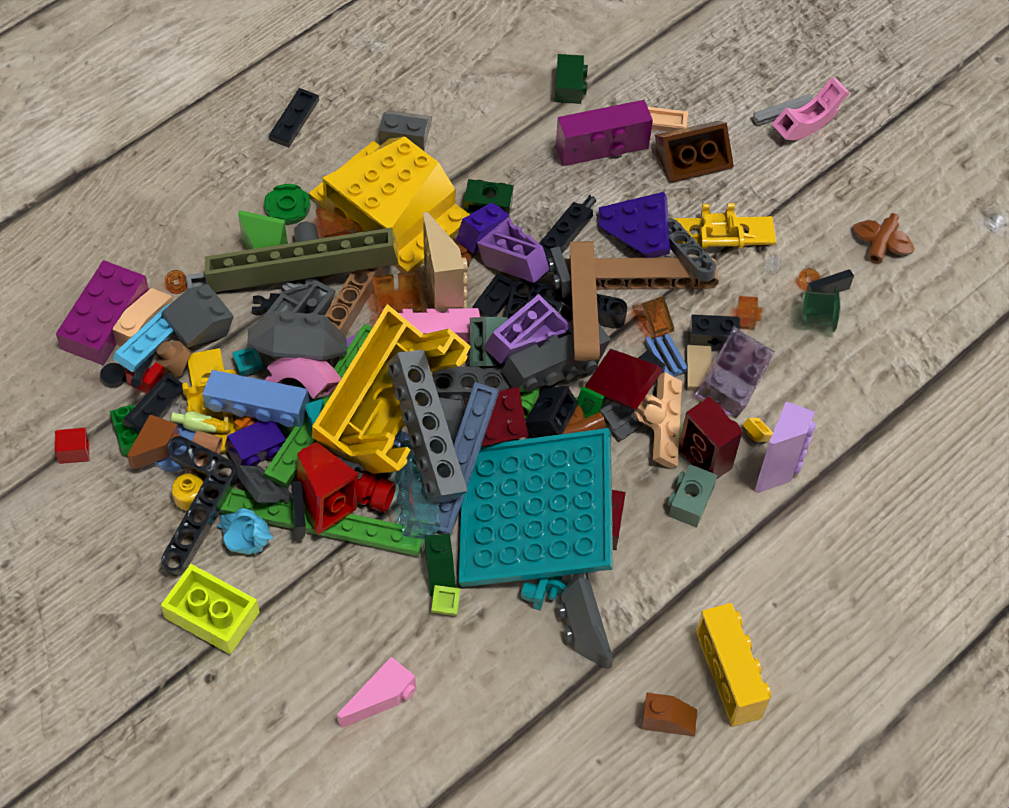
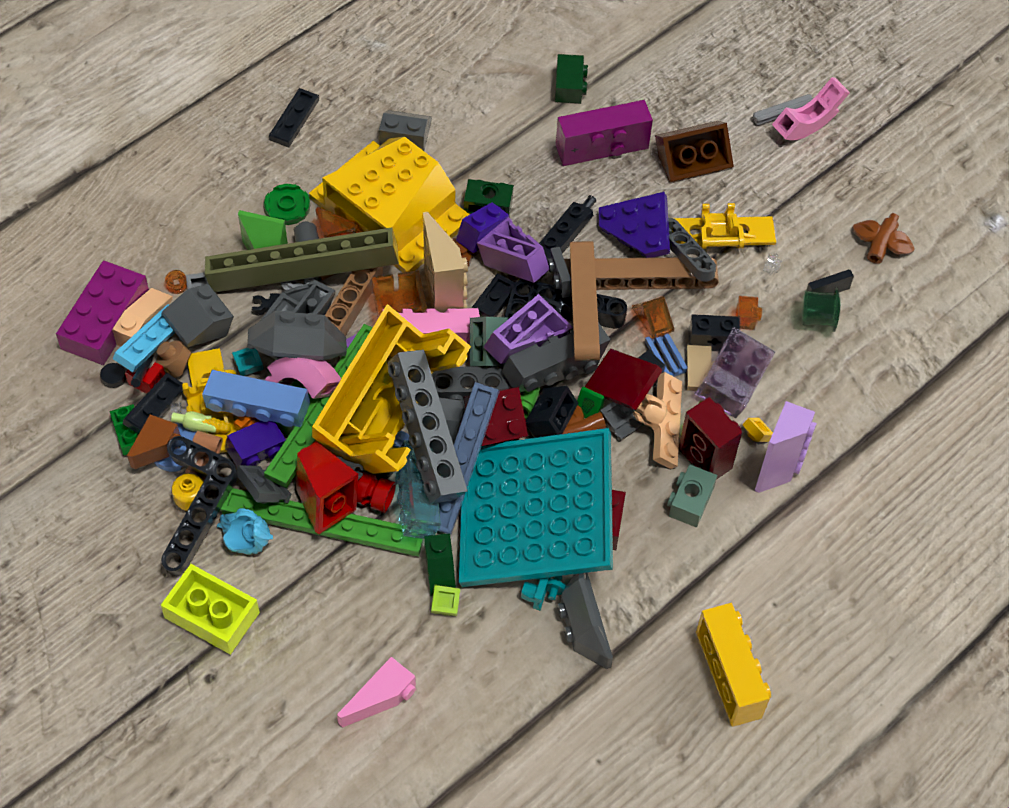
(72, 445): red panel -> none
(298, 509): black tile -> none
(313, 410): teal slope -> none
(668, 119): light nougat tile -> none
(668, 715): dark orange slope -> none
(811, 273): clear orange bush -> none

